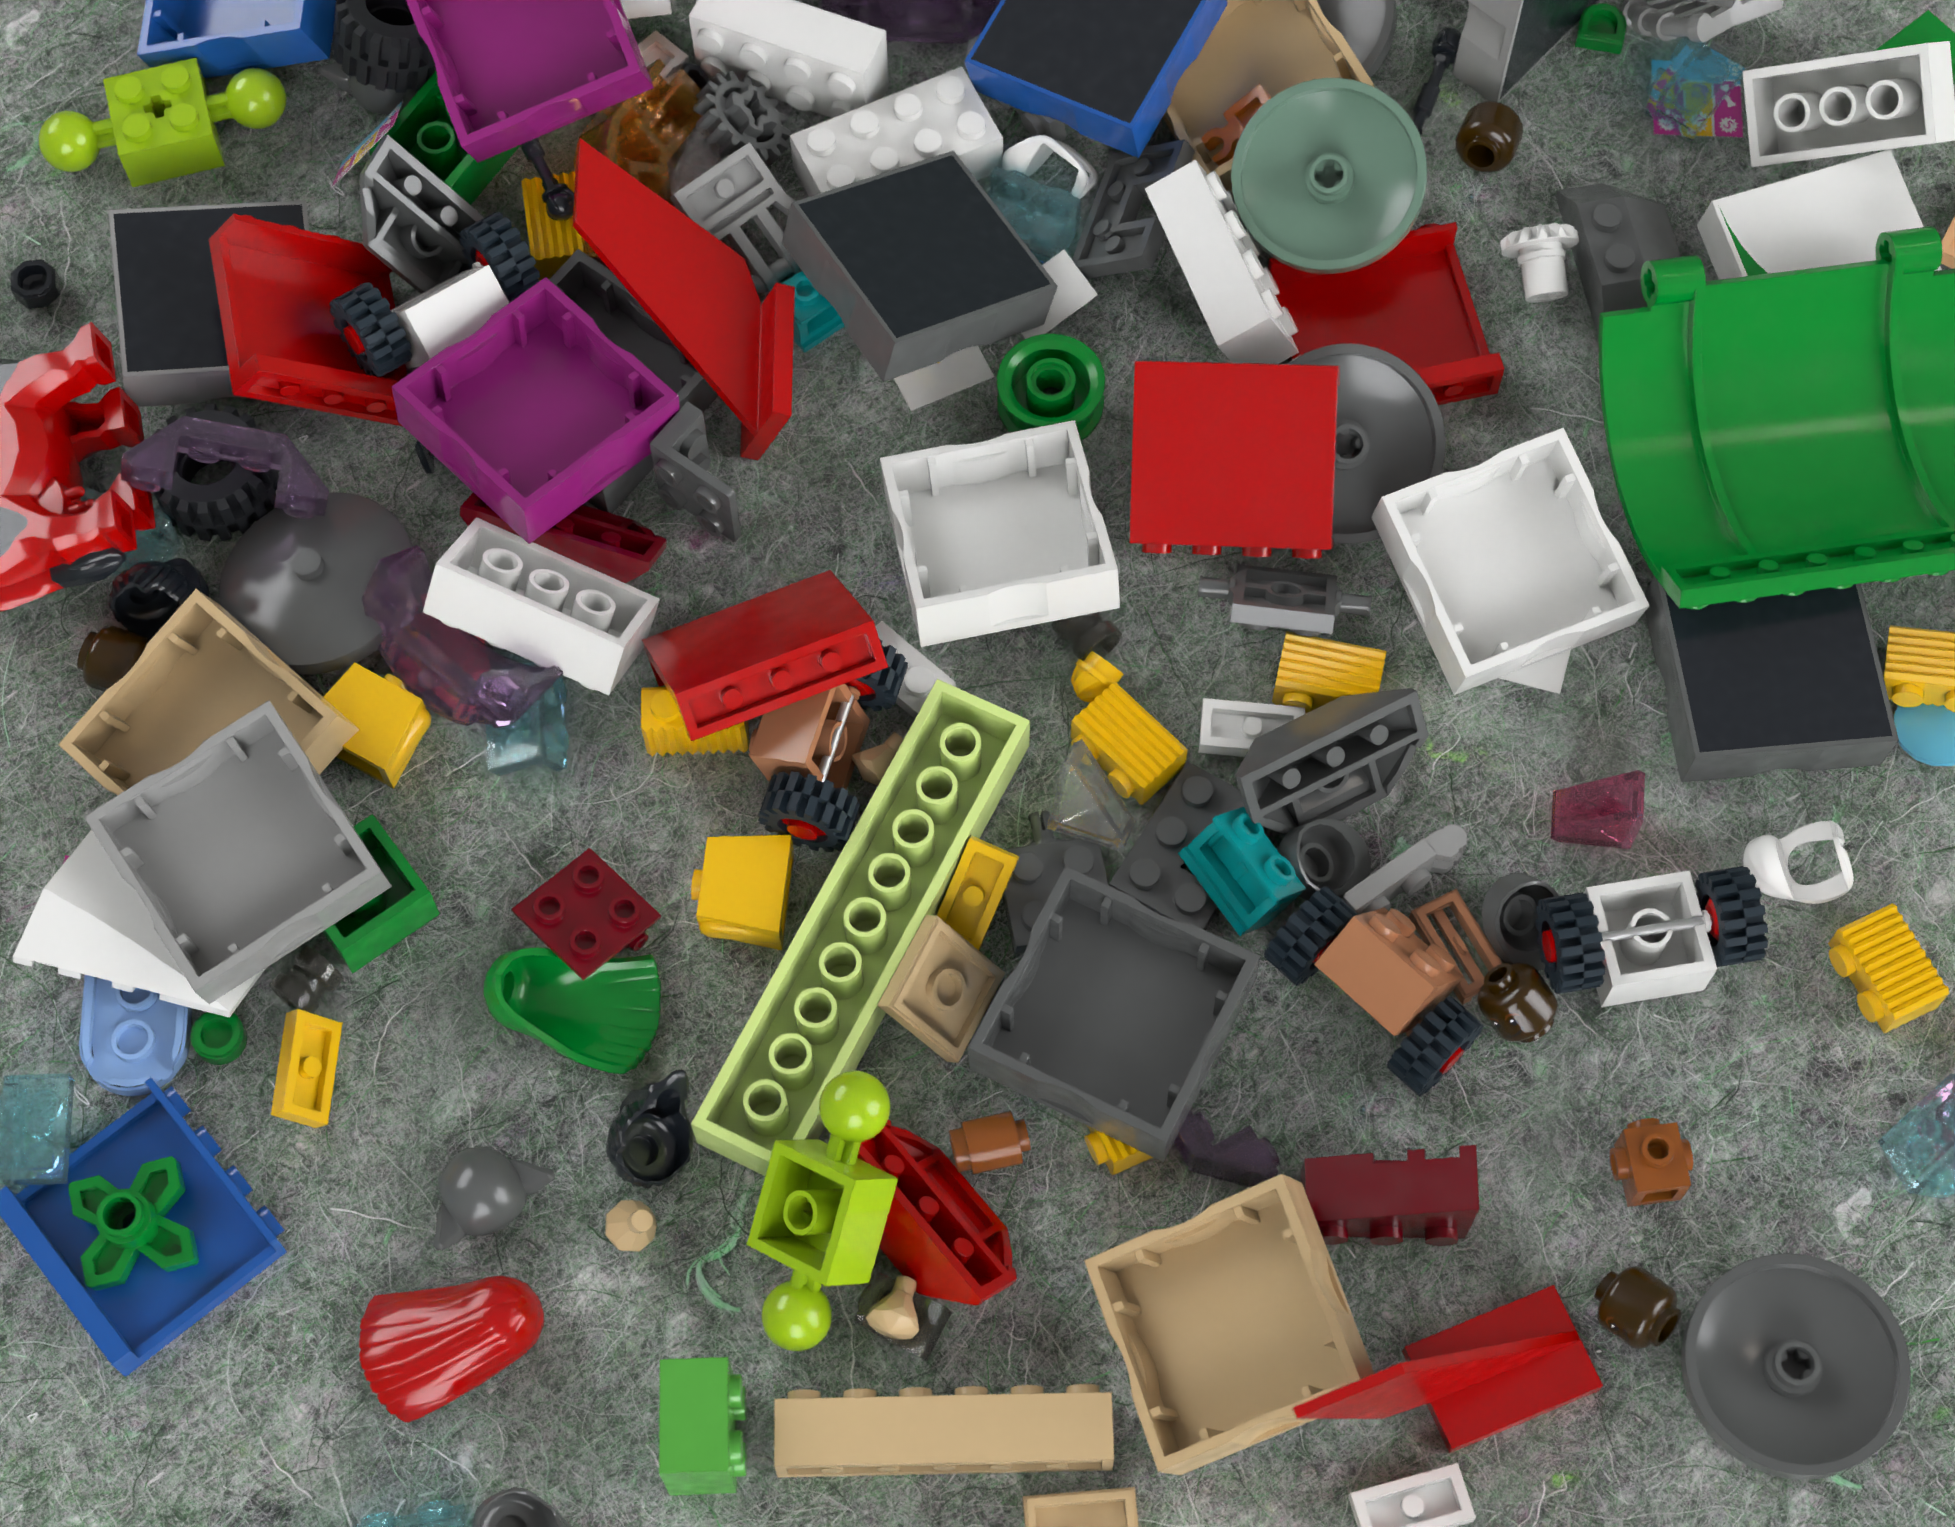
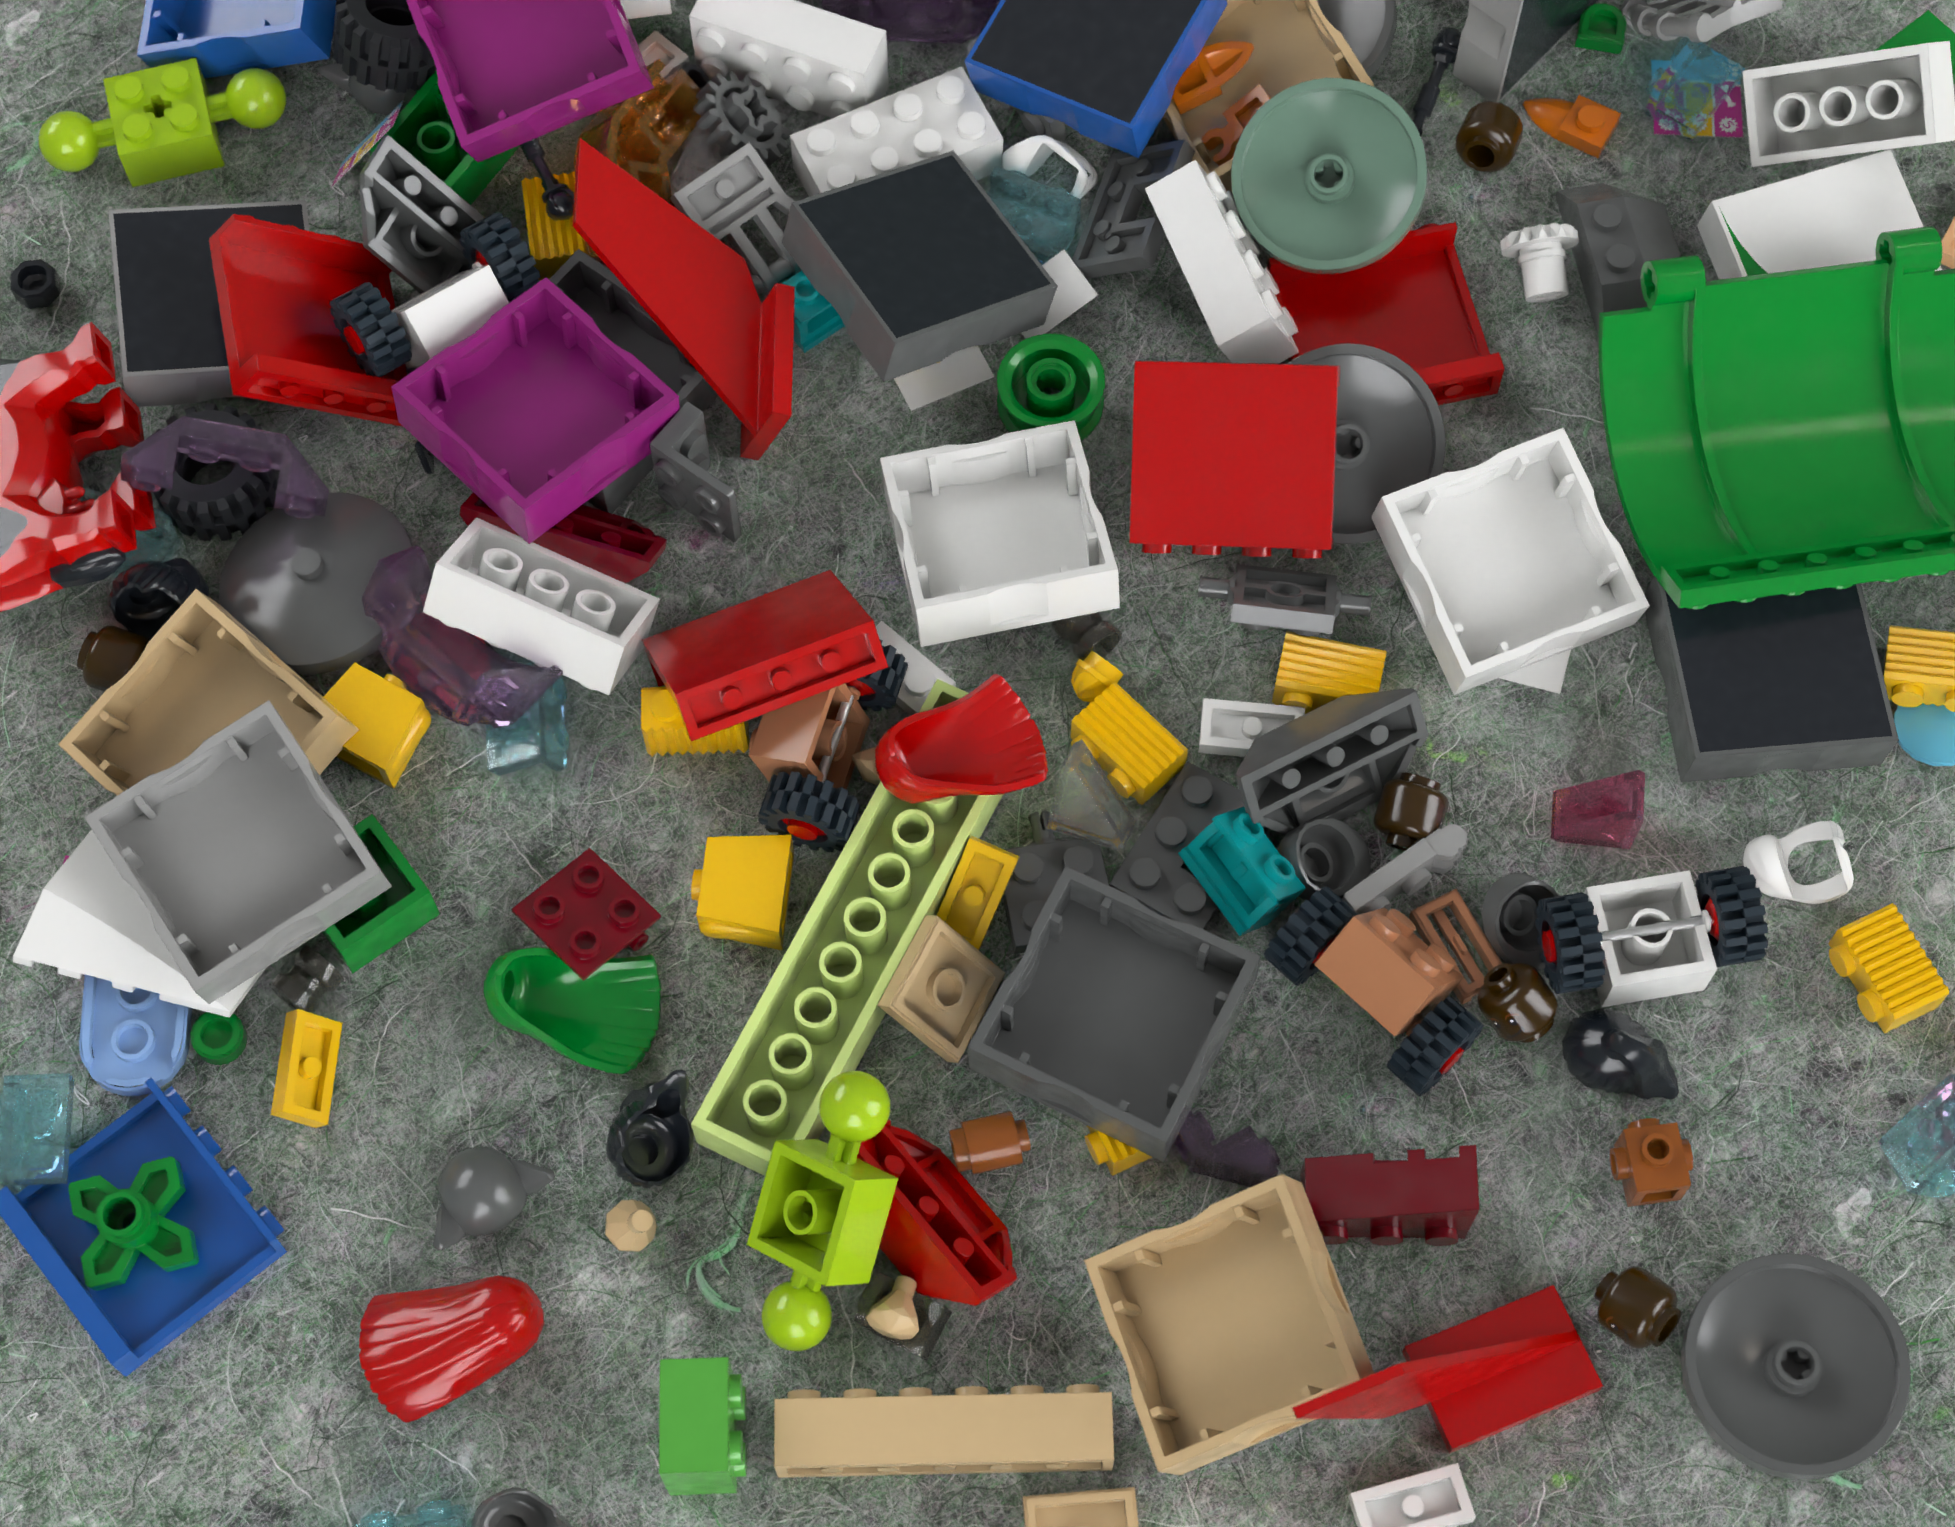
(963, 748): none -> red hair
(1208, 72): none -> orange plate
(1410, 810): none -> dark brown head
(1578, 123): none -> orange plate
(1618, 1056): none -> black hair

